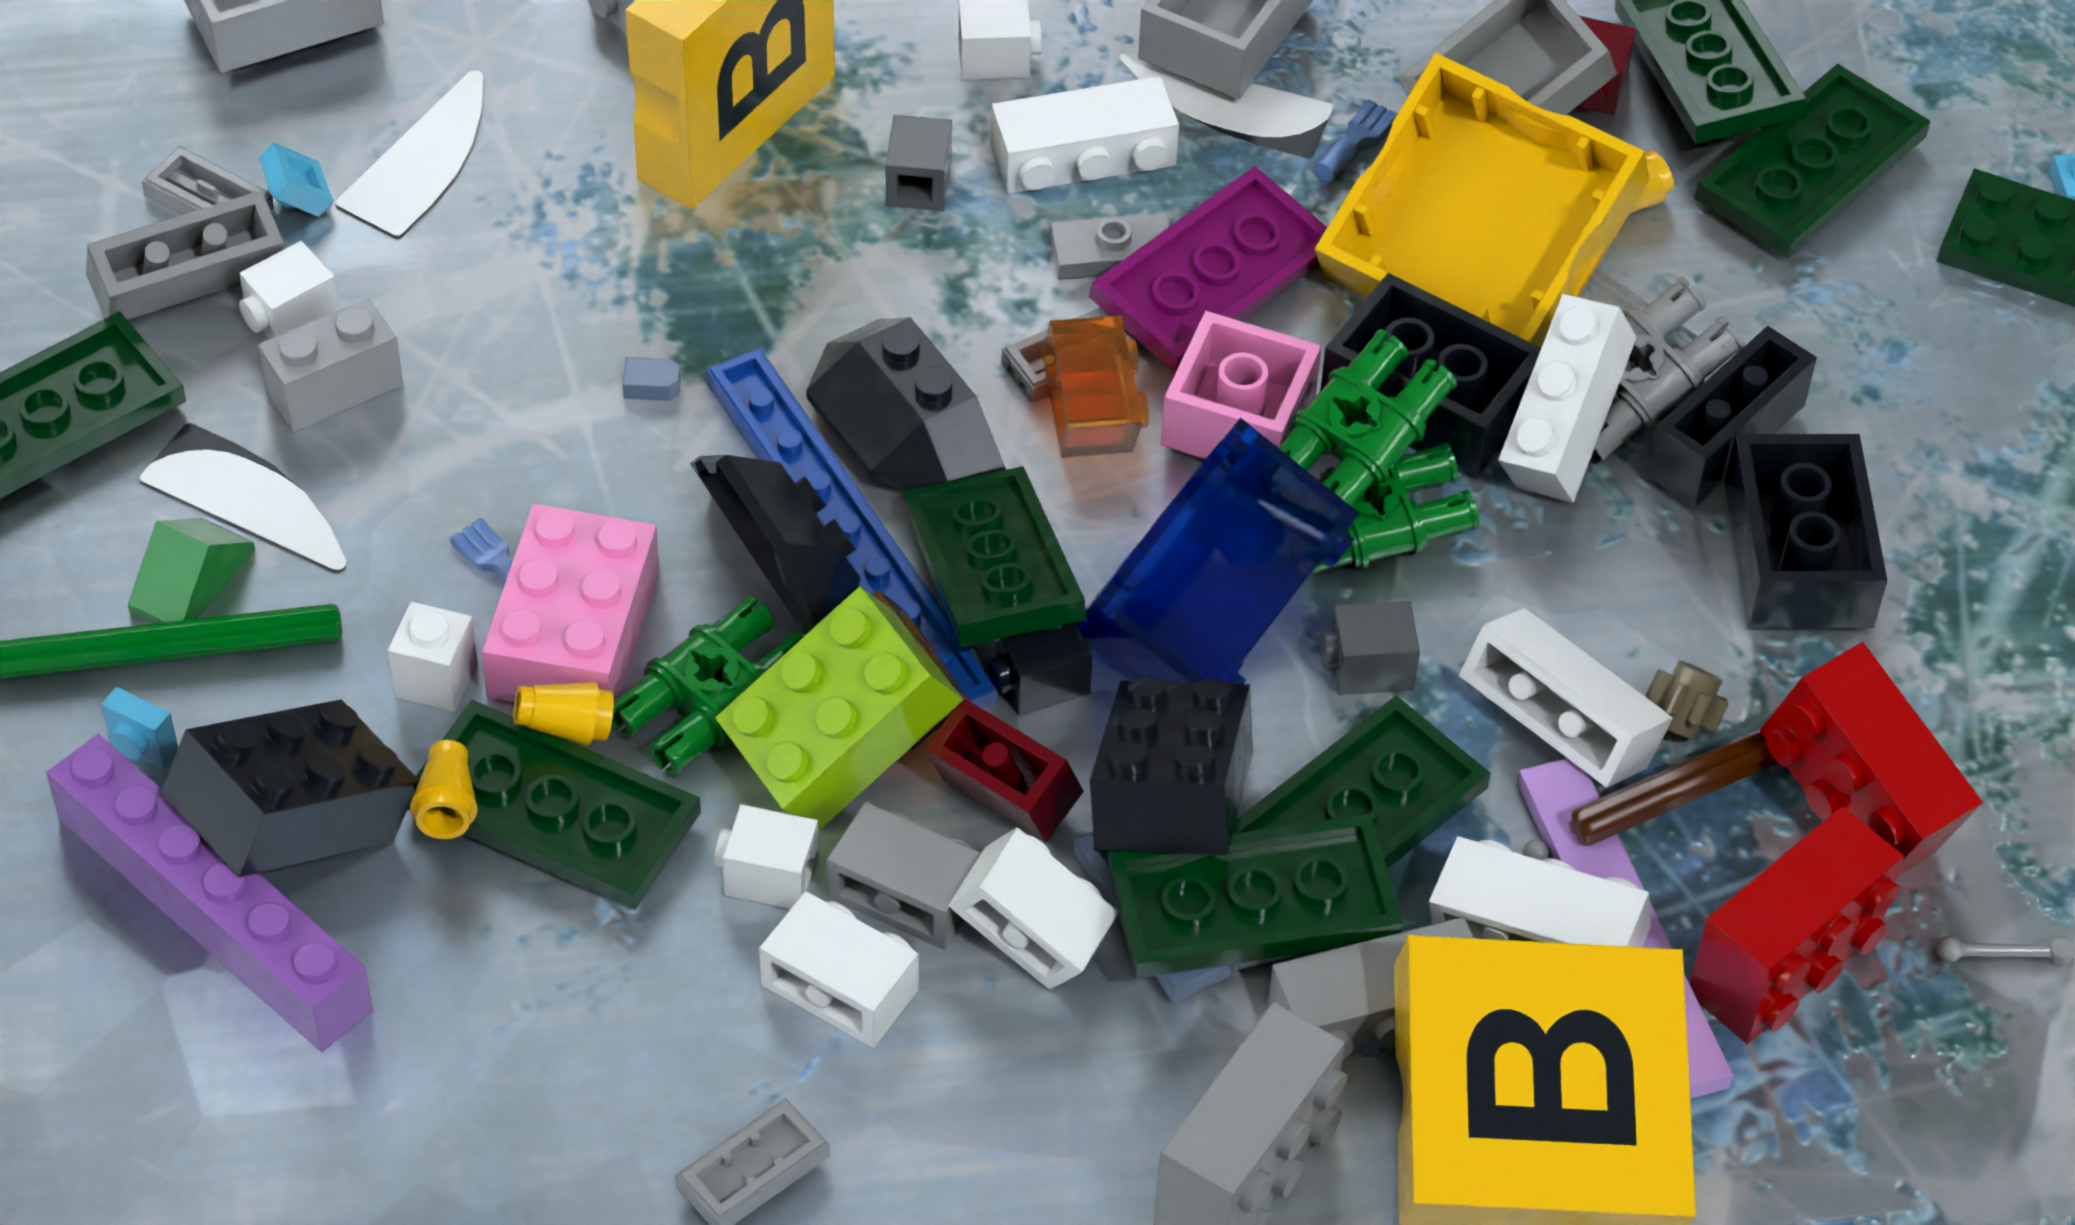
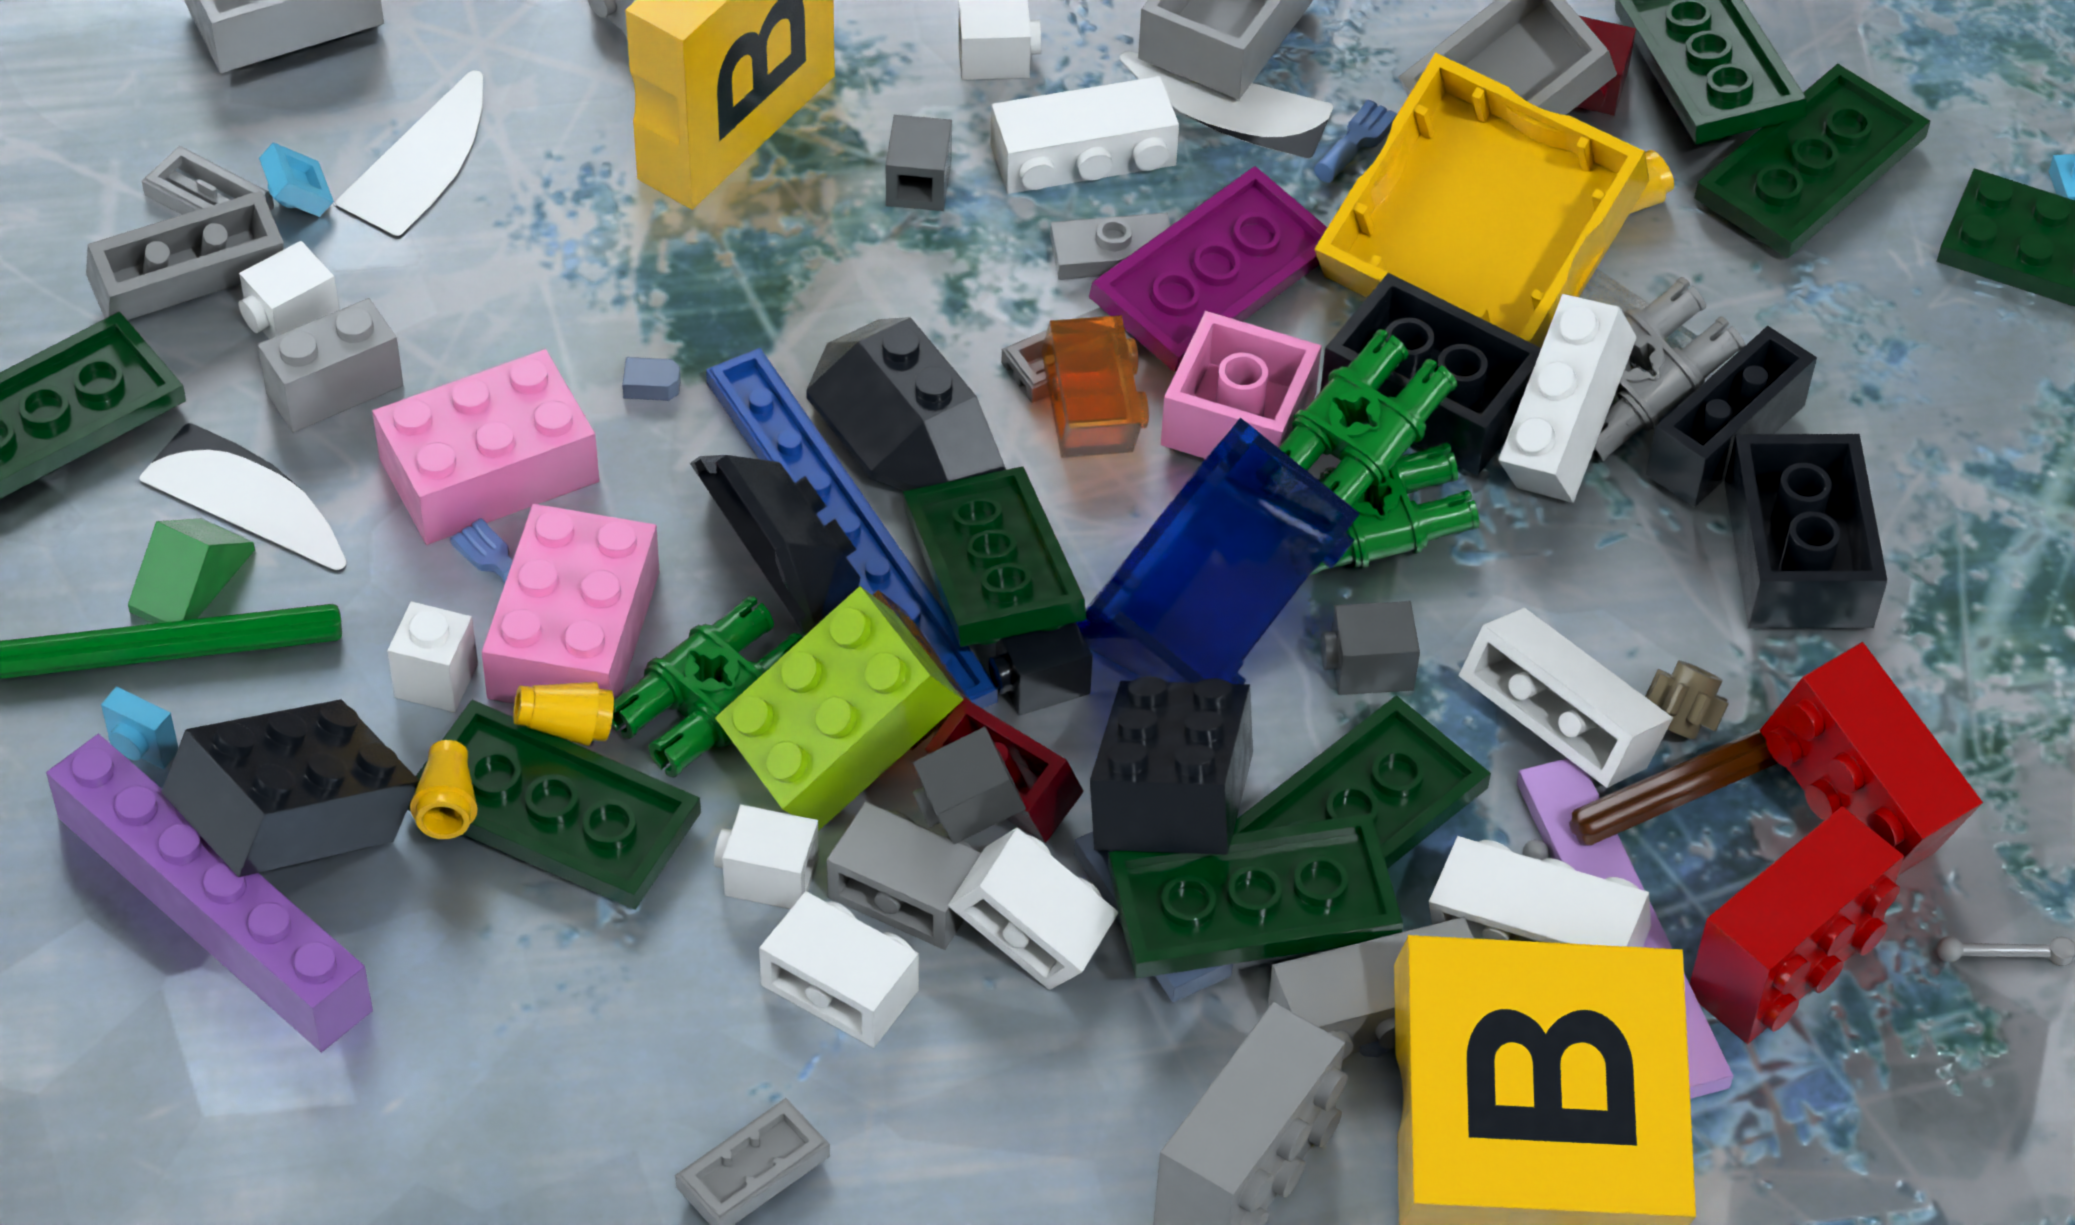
(486, 446): none -> bright pink piece
(966, 786): none -> dark grey brick

